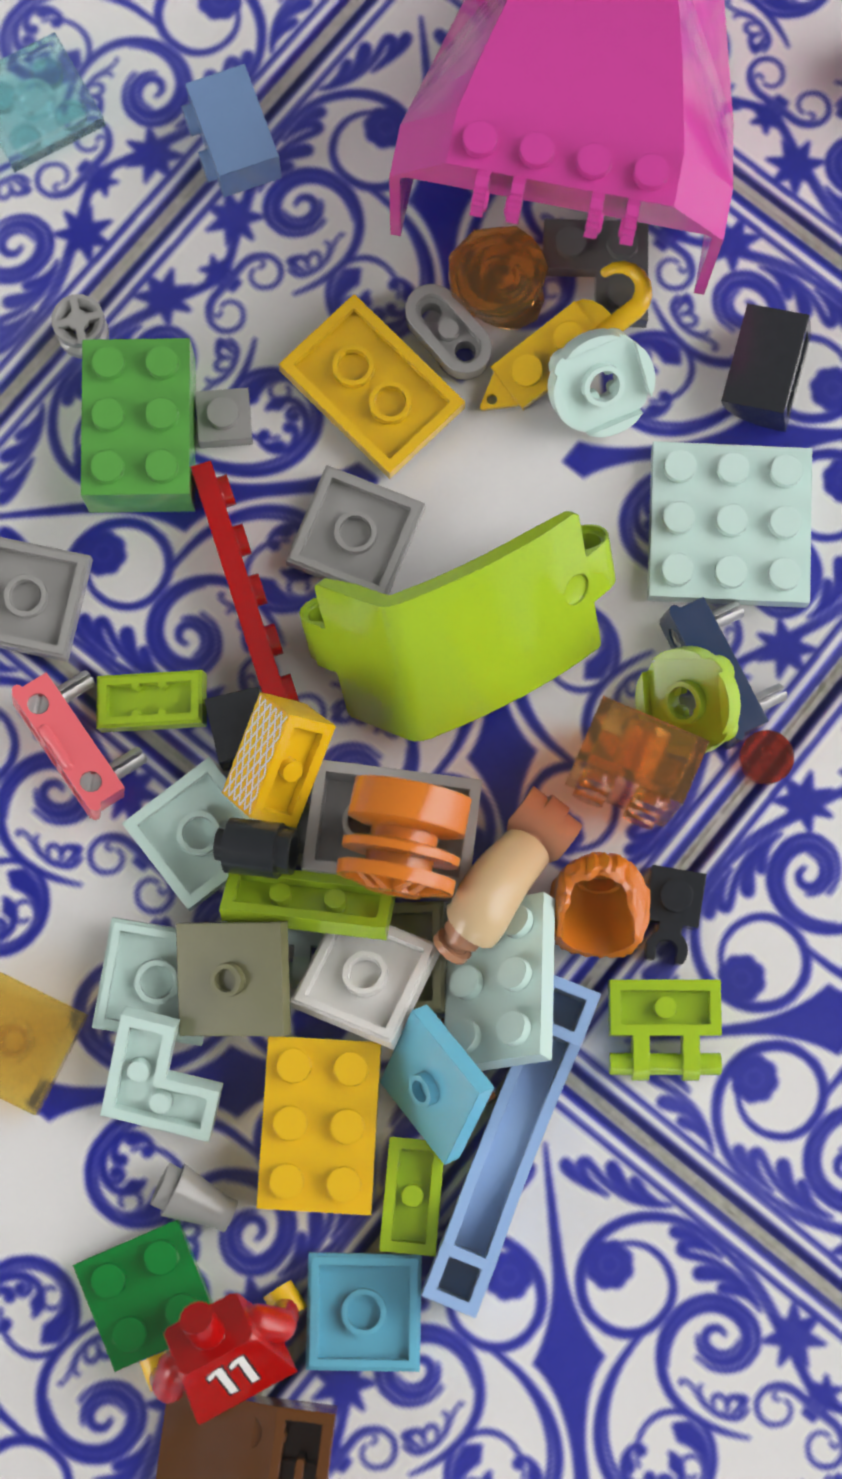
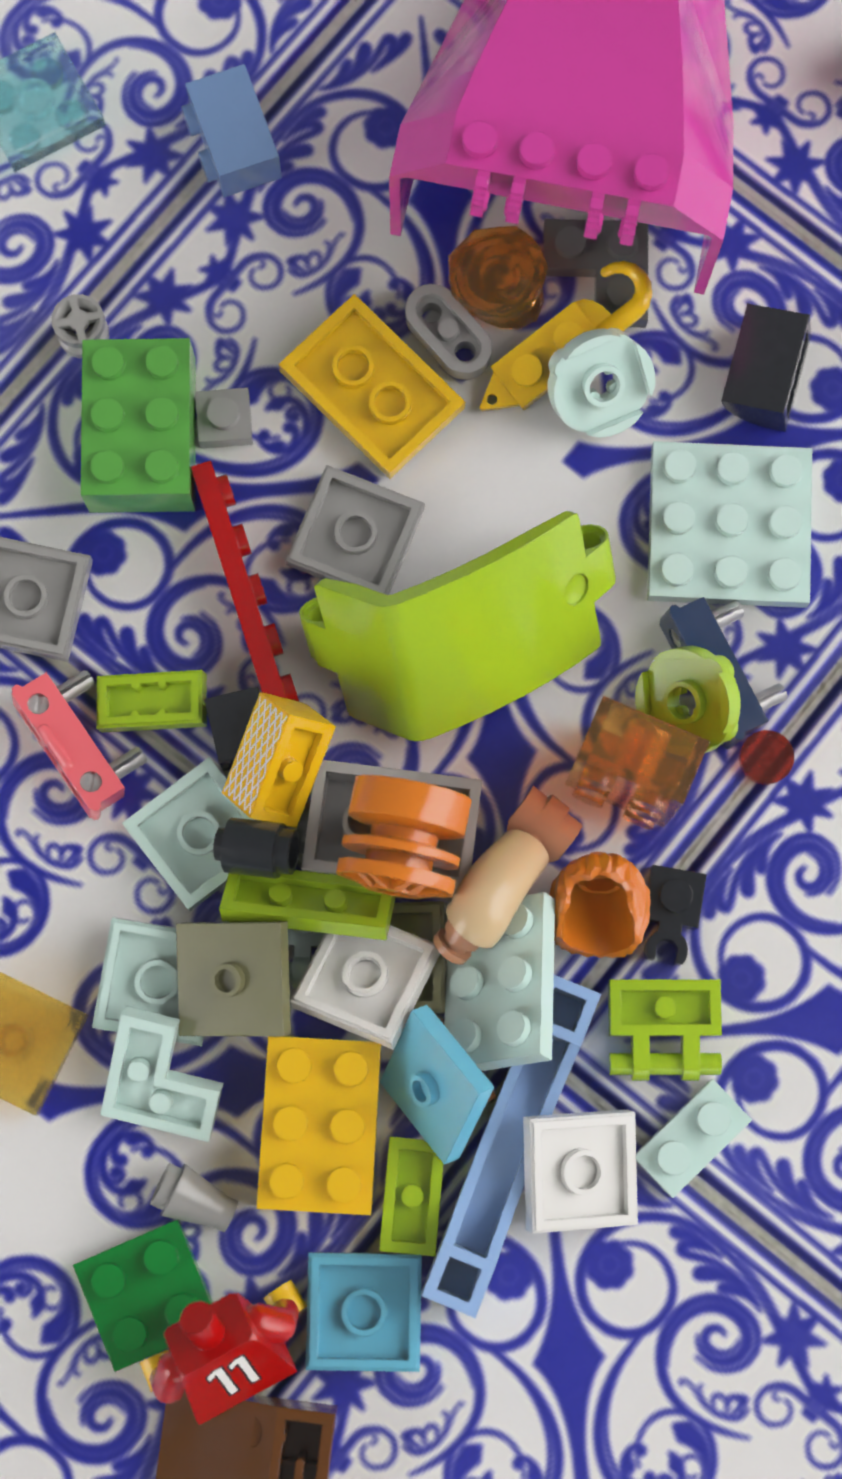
(580, 1171): none -> white plate
(692, 1138): none -> light aqua plate

